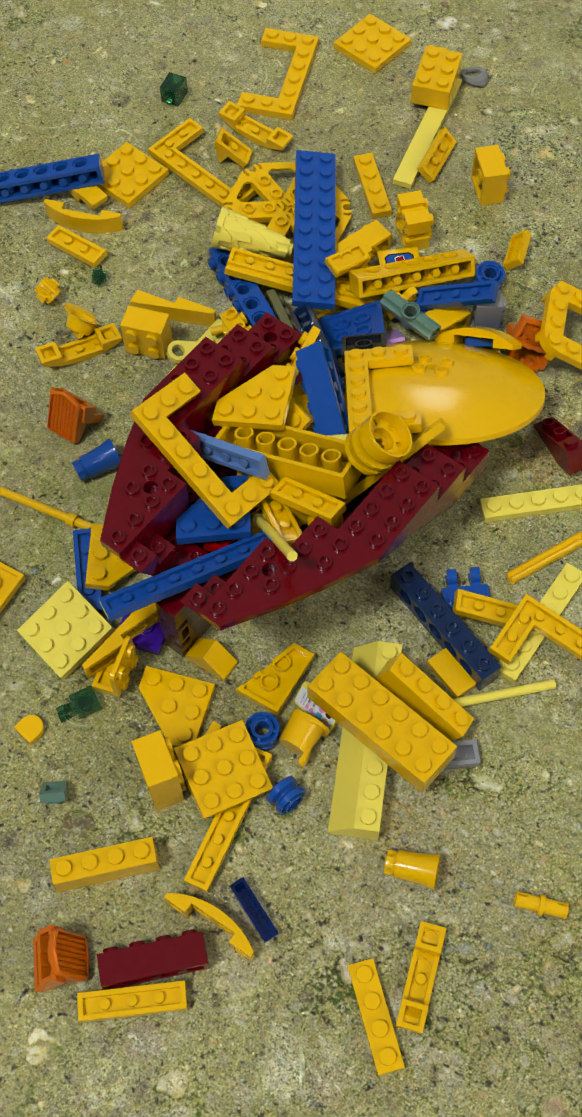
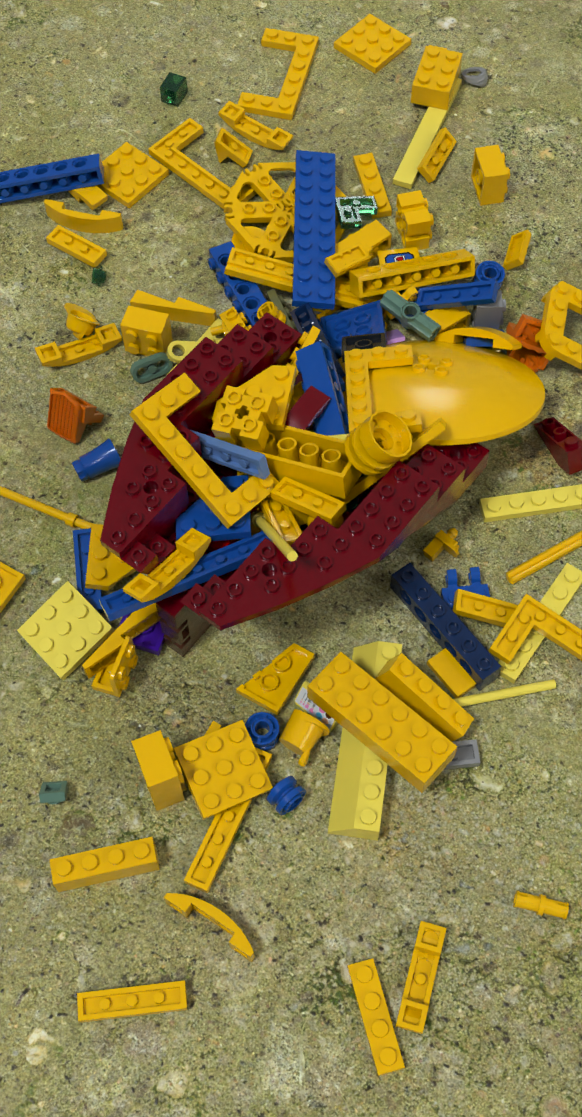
(30, 728): yellow tile -> none
(47, 290): yellow gear -> none
(59, 958): orange piece -> none
(82, 702): clear green plate -> none
(150, 367): none -> sand green plate
(152, 960): dark red brick -> none
(171, 570): none -> yellow slope
(176, 703): yellow plate -> none
(212, 657): yellow slope -> none
(245, 418): none -> yellow brick
(248, 235): light yellow cone -> none
(253, 909): clear blue piece -> none
(272, 309): none -> yellow wheel
(307, 408): none -> dark red slope
(351, 208): none -> clear green plate
(413, 867): yellow plant -> none
(442, 542): none -> yellow piece

